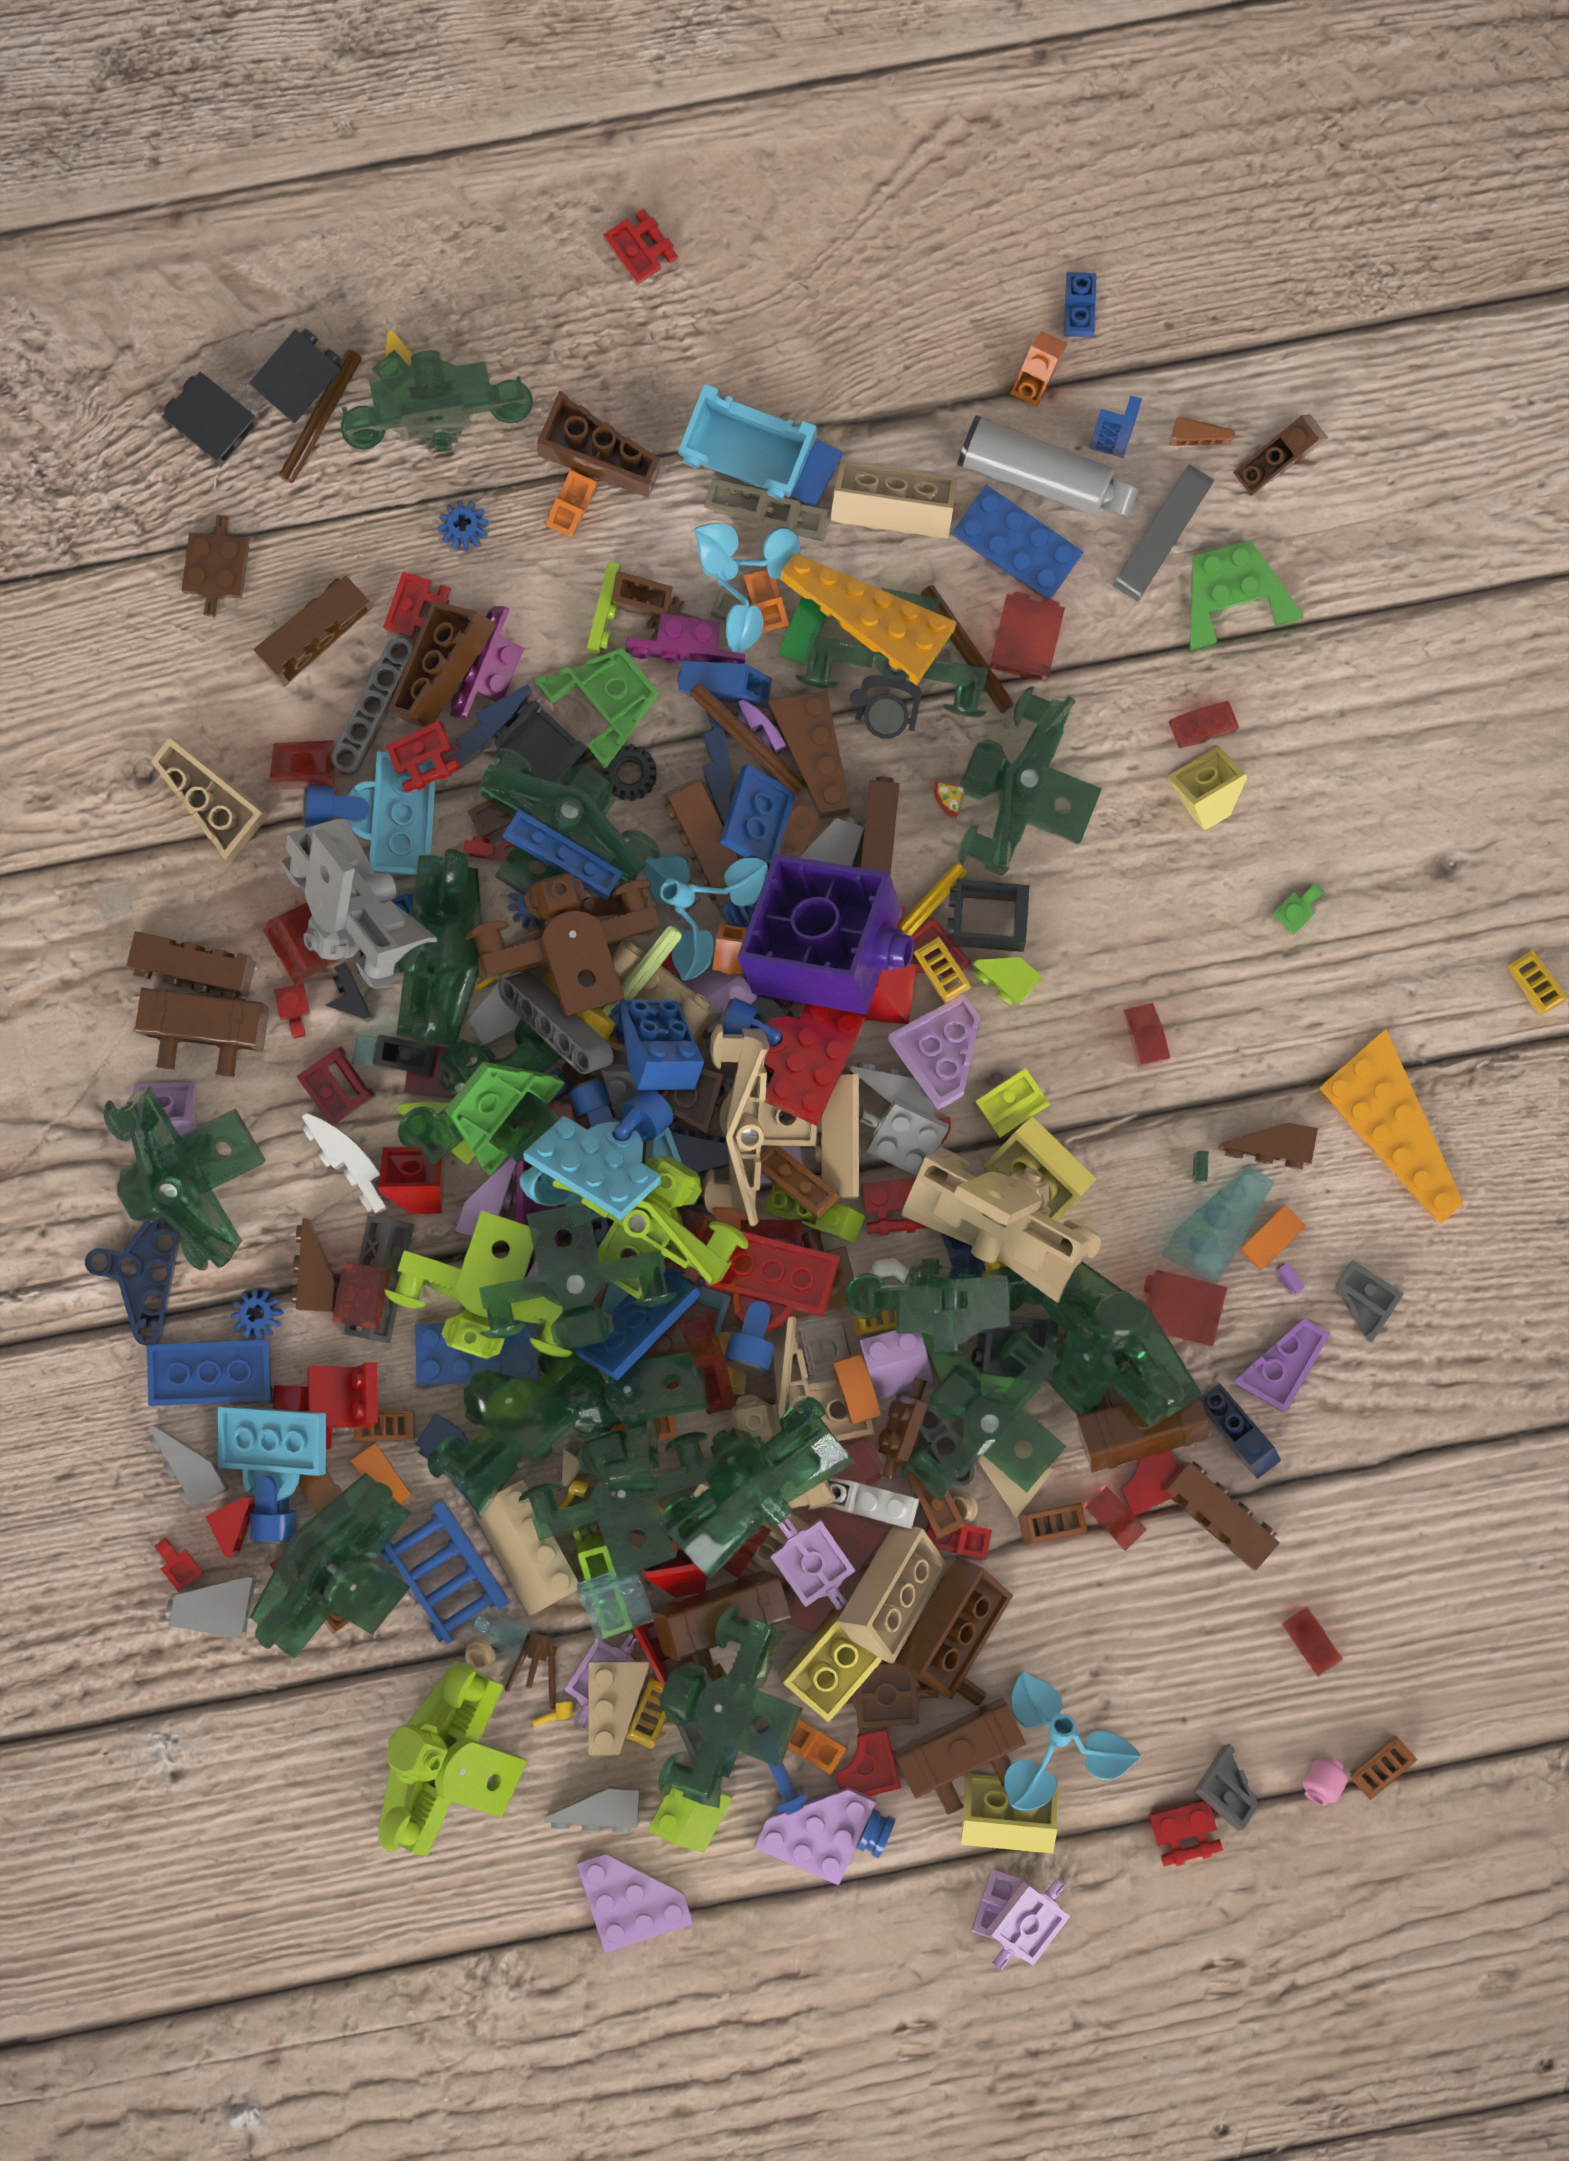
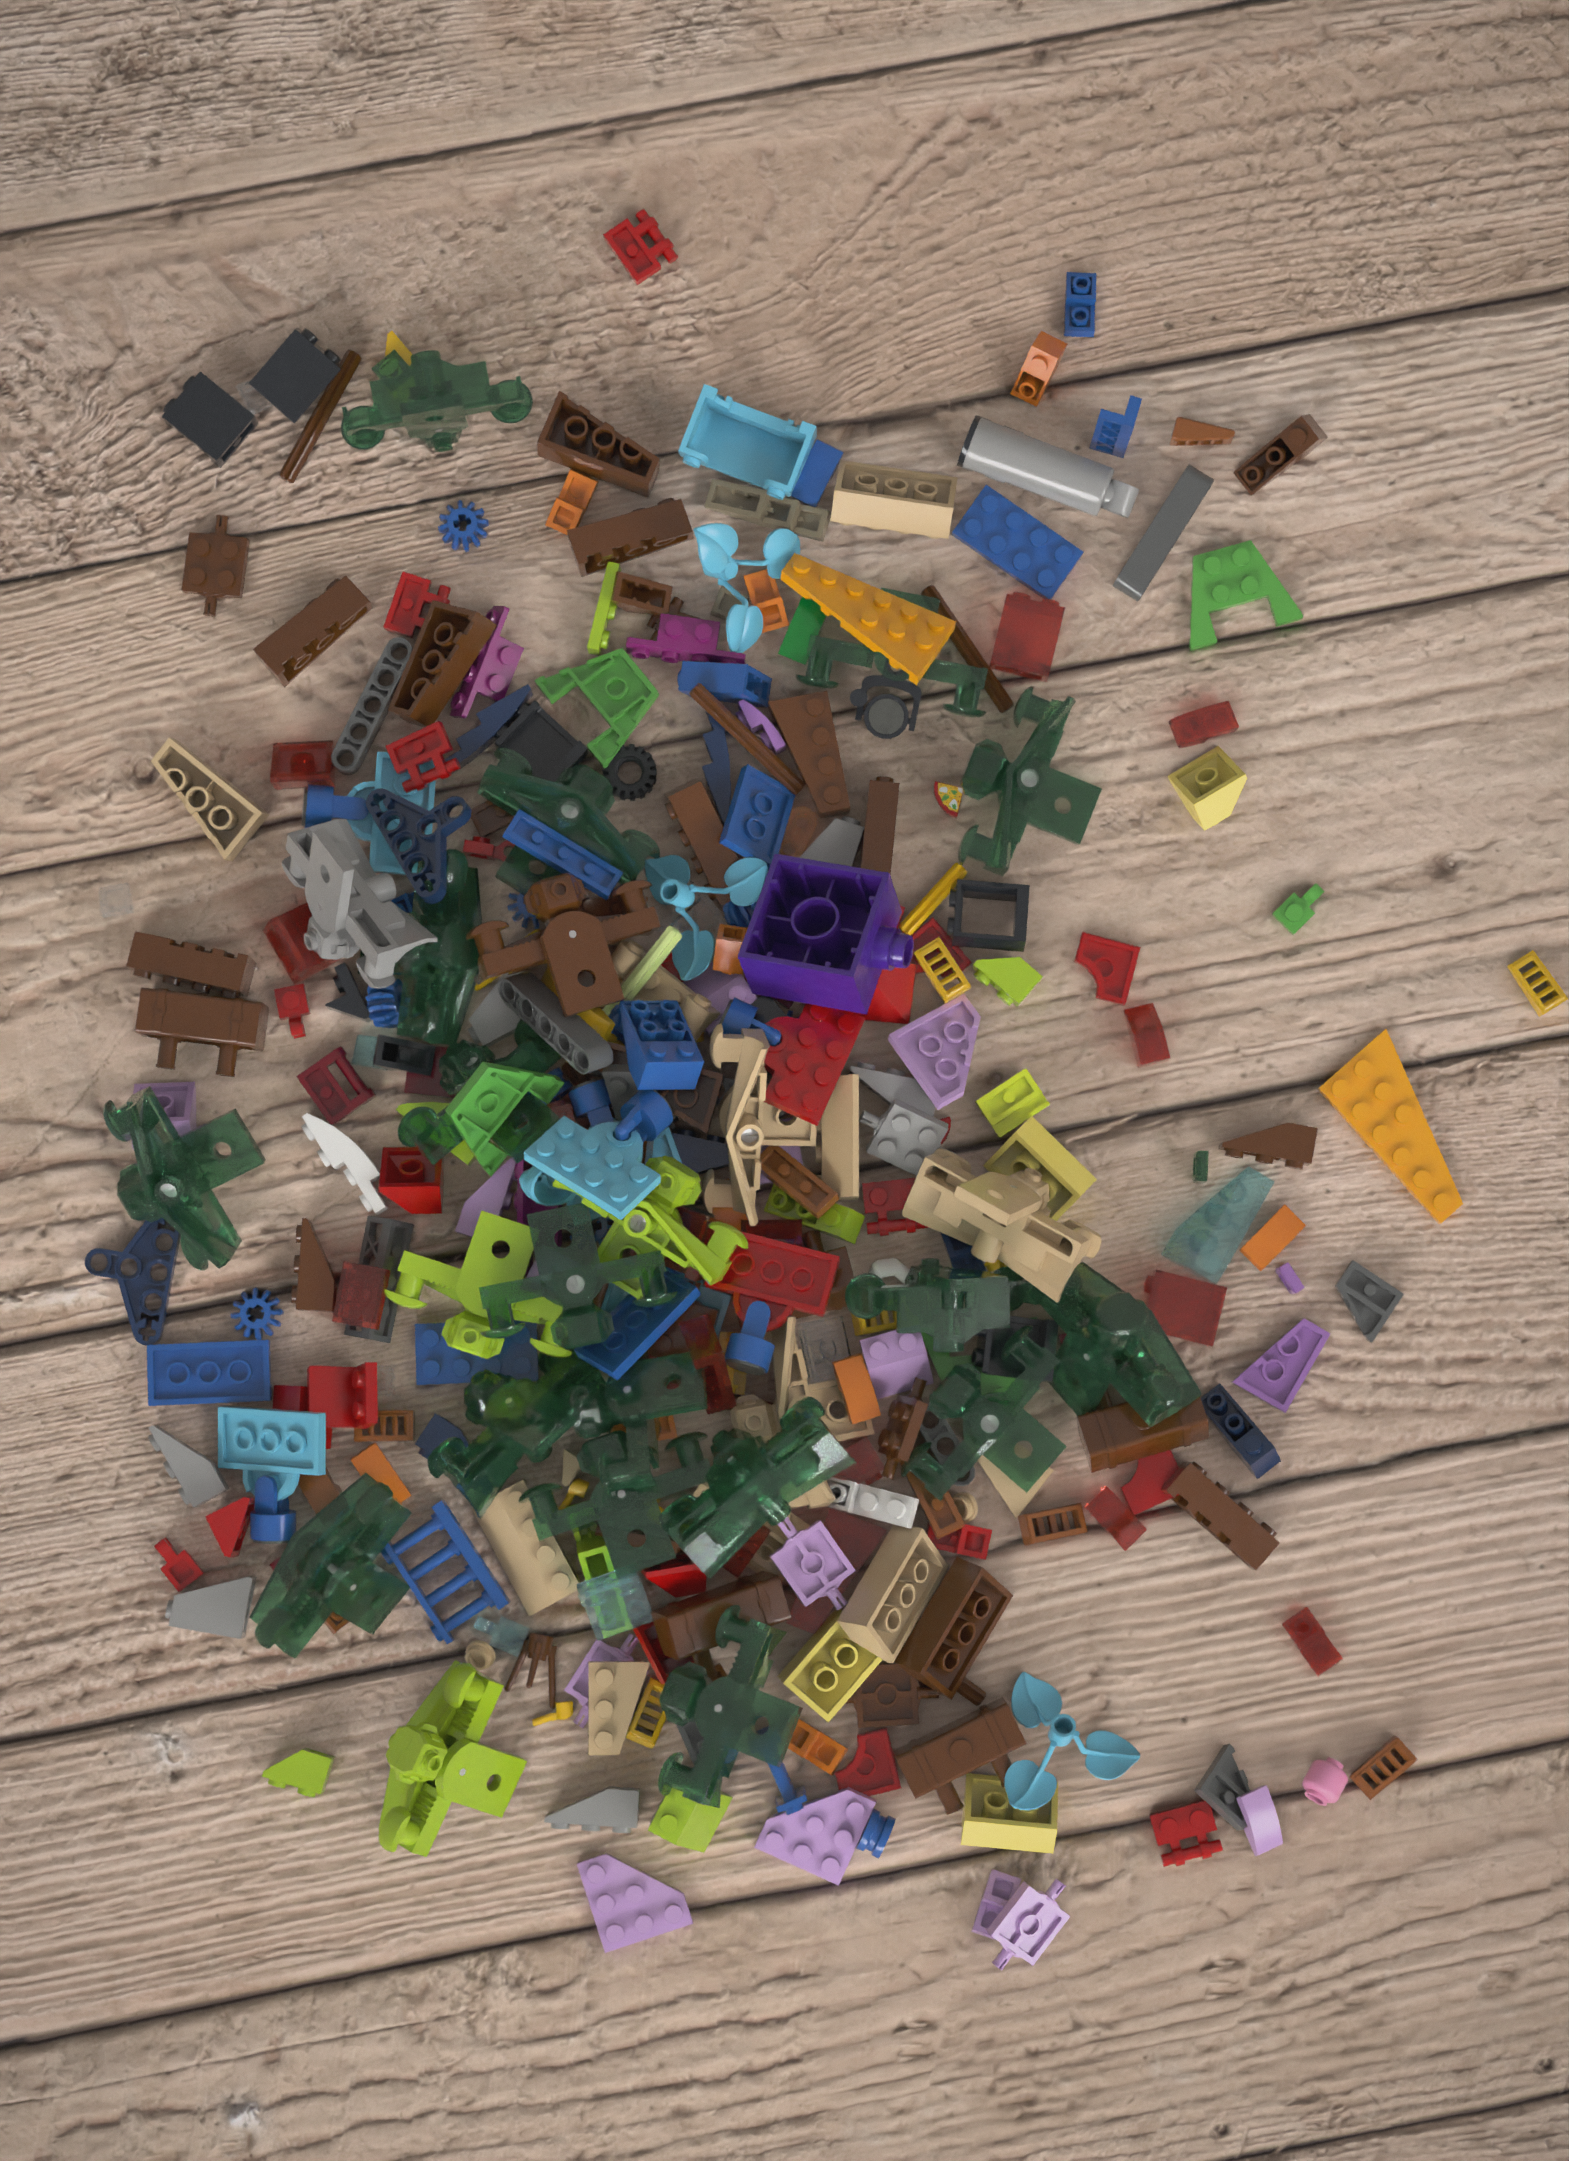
(305, 1770): none -> lime slope
(385, 1004): none -> blue gear
(412, 826): none -> dark blue beam
(629, 536): none -> reddish brown wedge
(1110, 964): none -> red tile
(1261, 1820): none -> lavender slope

